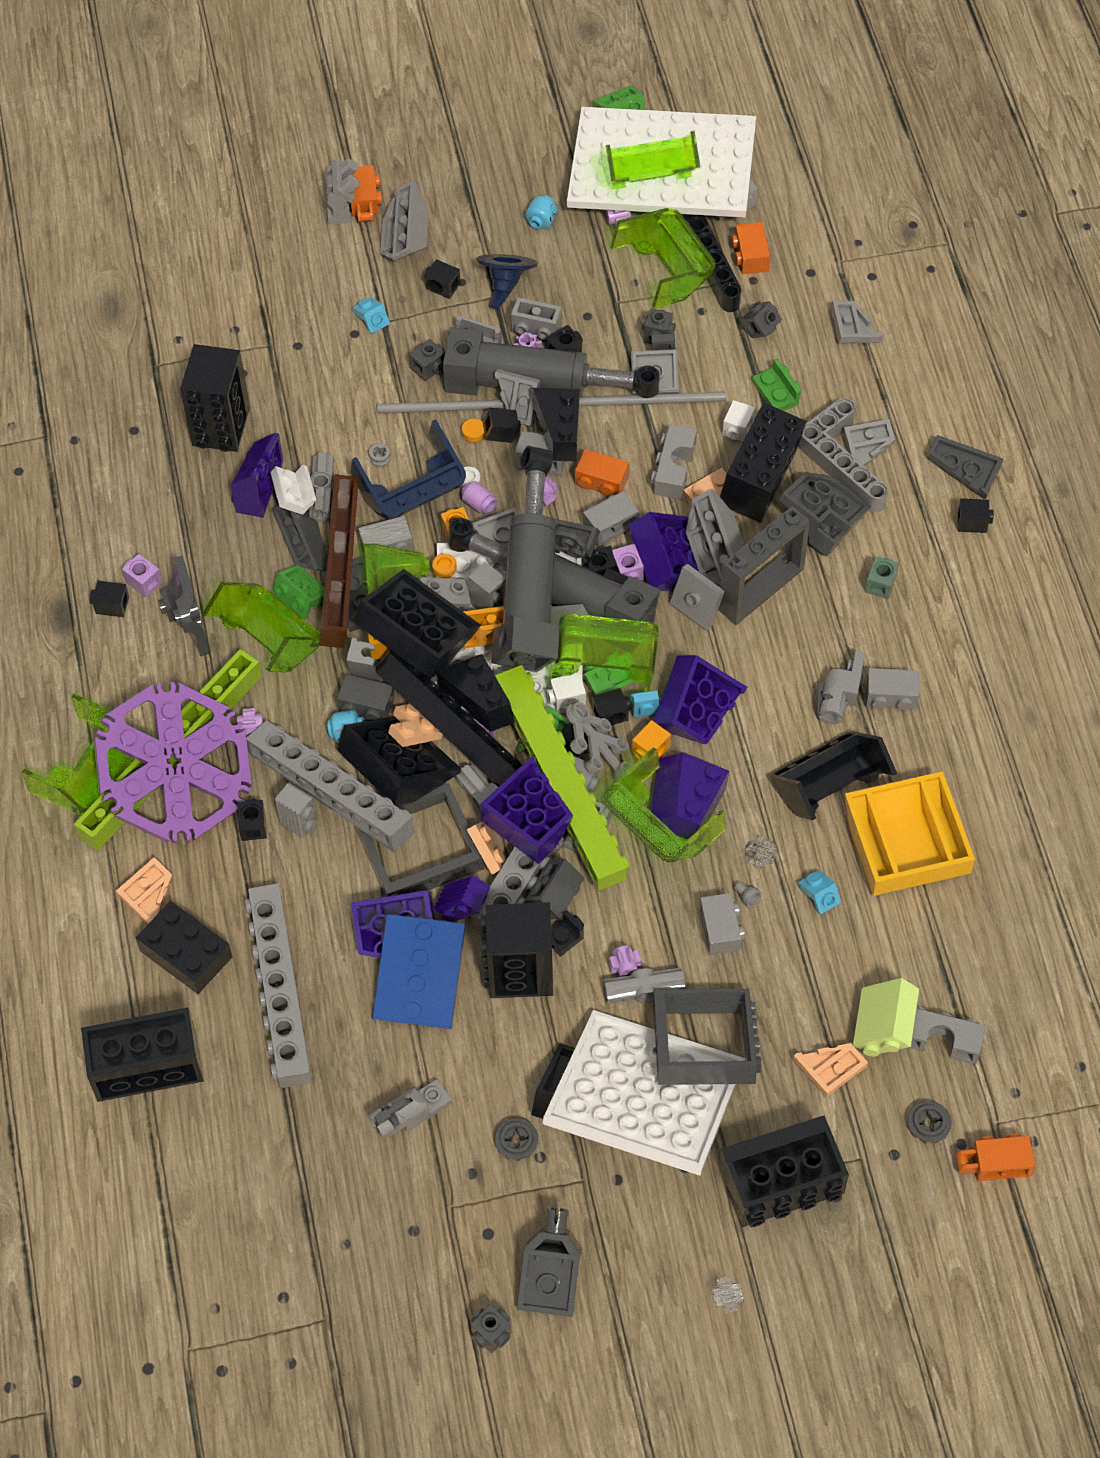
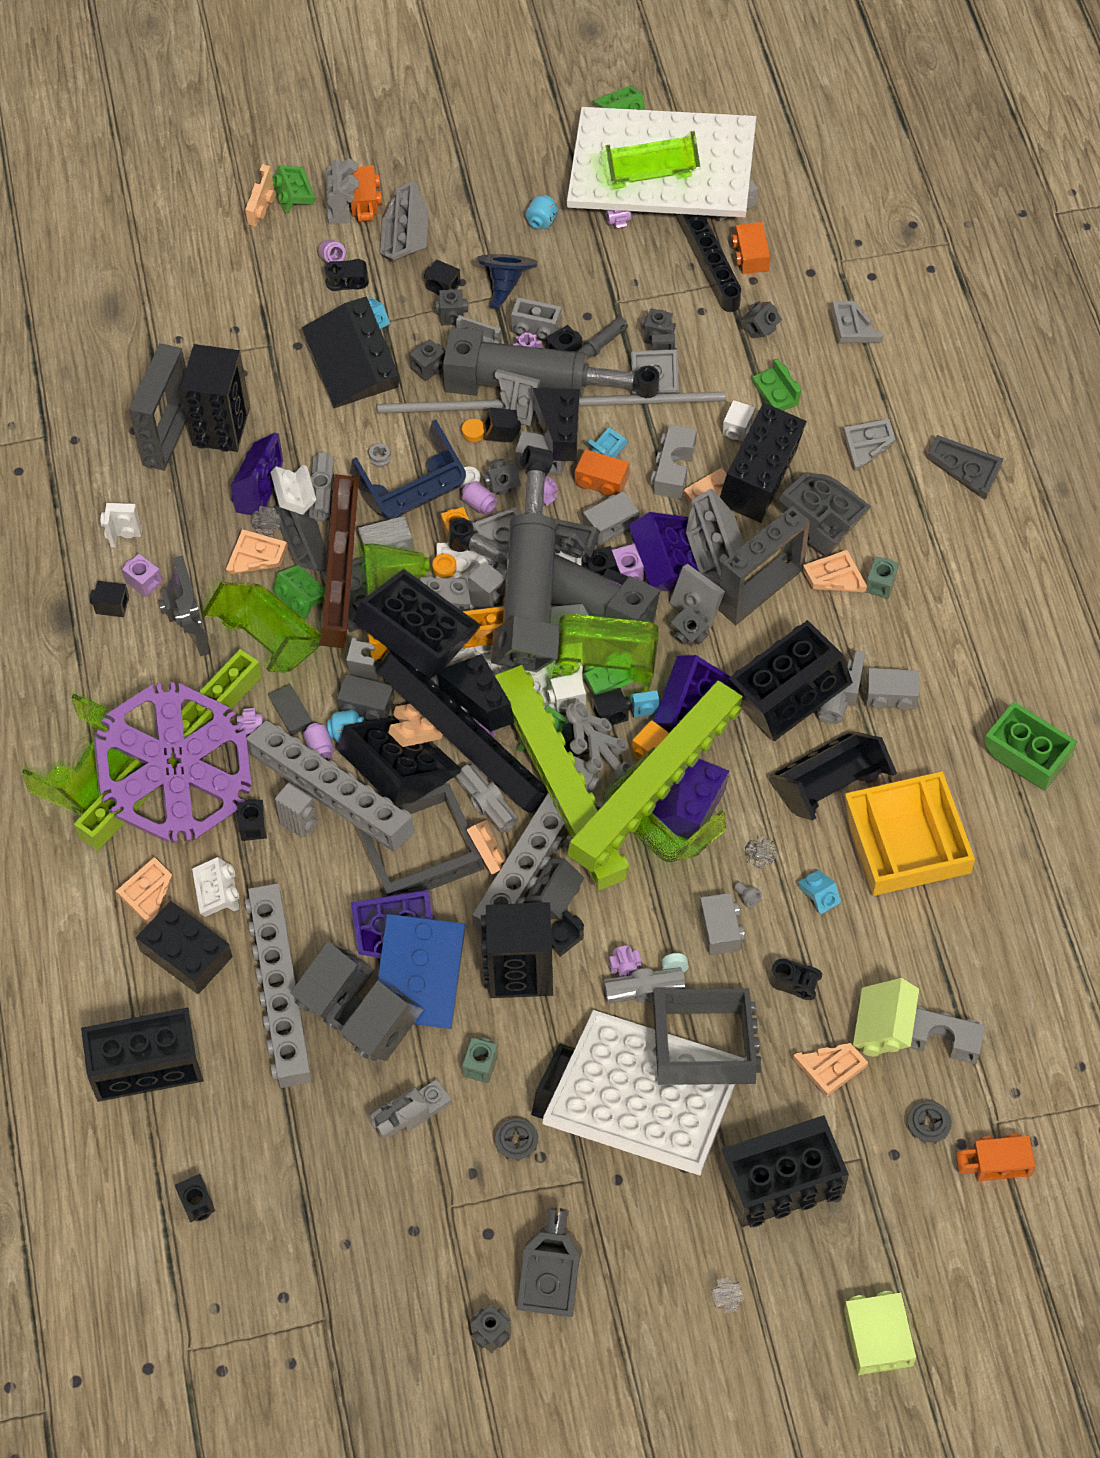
(120, 521): none -> white bracket
(162, 375): none -> dark grey window
(193, 1188): none -> black brick
(215, 887): none -> white bracket
(256, 553): none -> light nougat wing
(261, 197): none -> light nougat wing
(265, 520): none -> clear gear
(290, 709): none -> dark grey tile
(292, 187): none -> bright green bracket
(318, 738): none -> lavender brick
(331, 992): none -> dark grey piece
(338, 251): none -> lavender brick
(349, 275): none -> black piece
(351, 353): none -> black slope
(451, 306): none -> dark grey brick
(462, 898): dark purple brick -> none
(476, 1069): none -> sand green brick
(509, 478): none -> dark grey brick
(527, 812): dark purple wedge -> none
(594, 345): none -> dark grey pin
(609, 443): none -> medium azure bracket
(655, 777): none -> lime brick
(675, 960): none -> light aqua tile
(676, 246): clear neon green windscreen -> none
(690, 618): none -> dark grey brick
(791, 680): none -> black brick
(796, 980): none -> black piece
(832, 456): light grey beam -> none
(835, 573): none -> light nougat wing
(879, 1333): none -> yellowish green brick
(974, 515): black brick -> none
(1029, 745): none -> bright green brick

